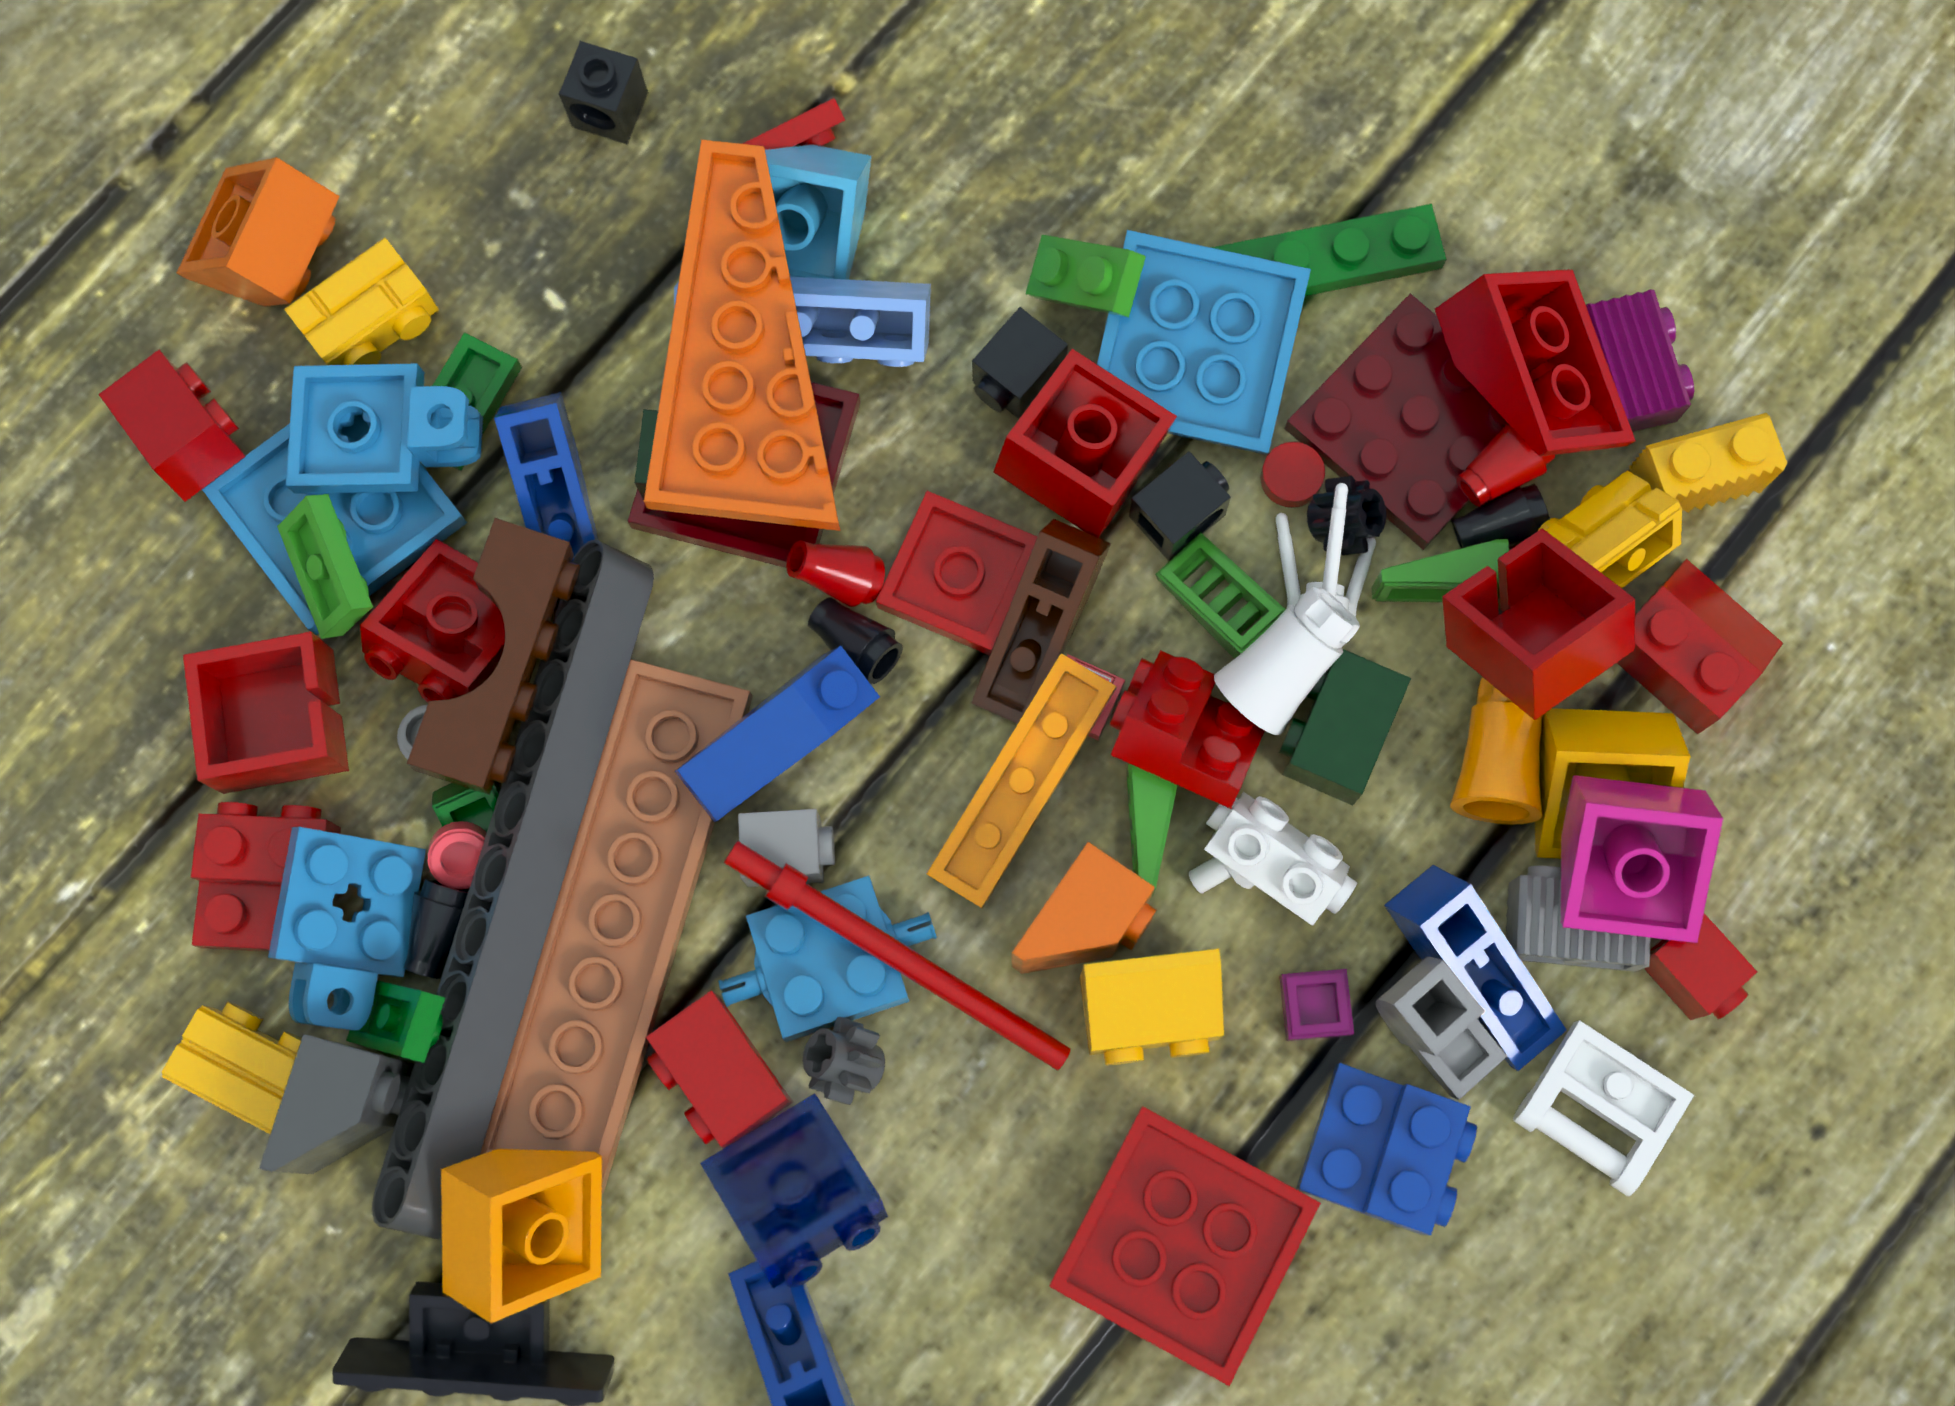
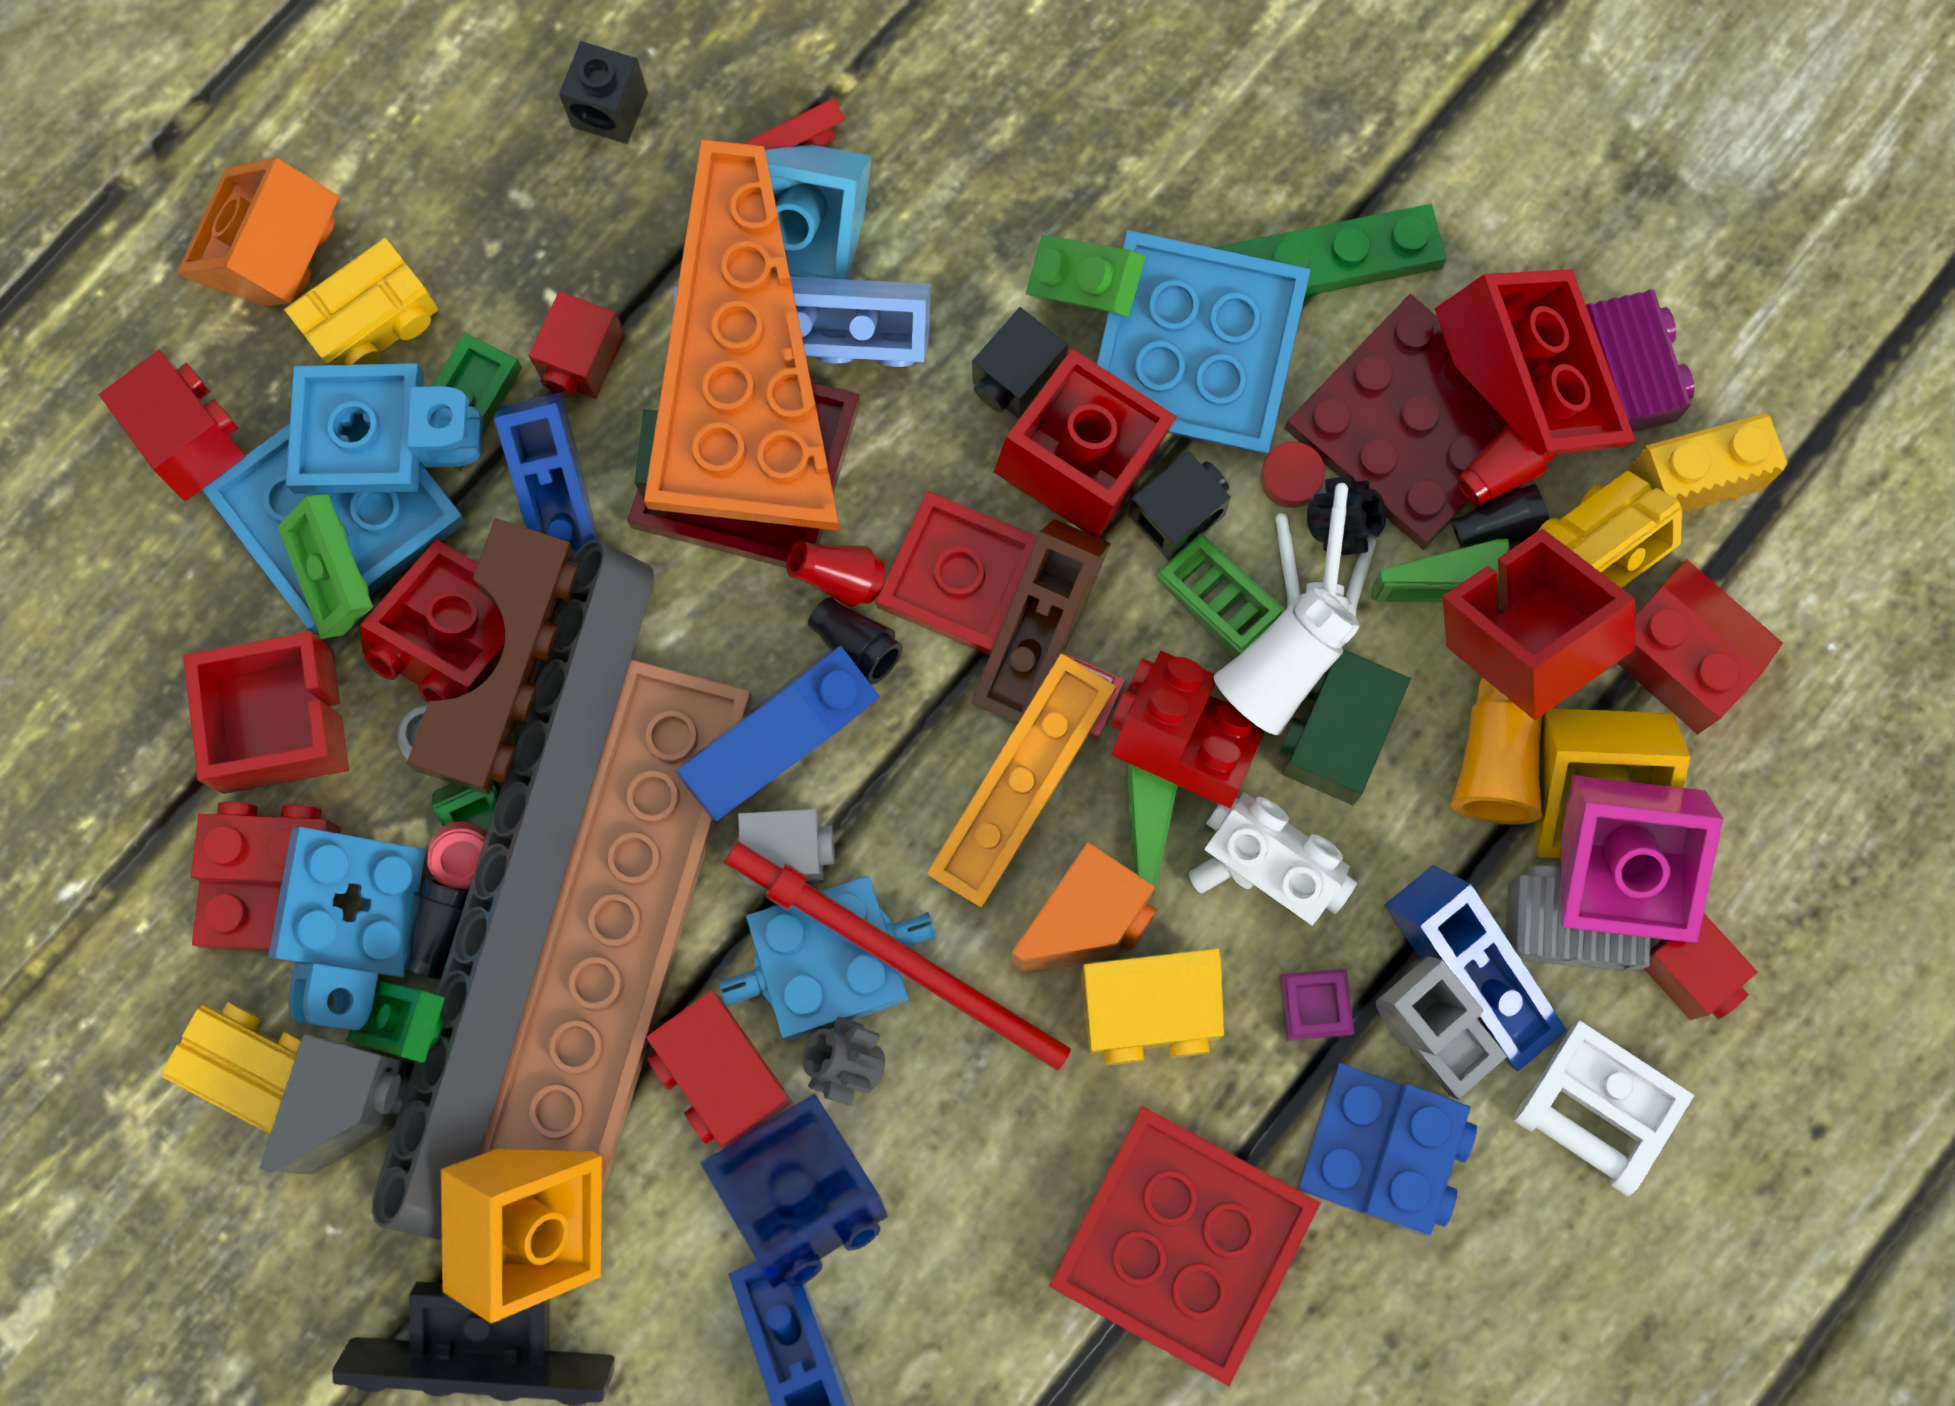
(576, 346): none -> red brick

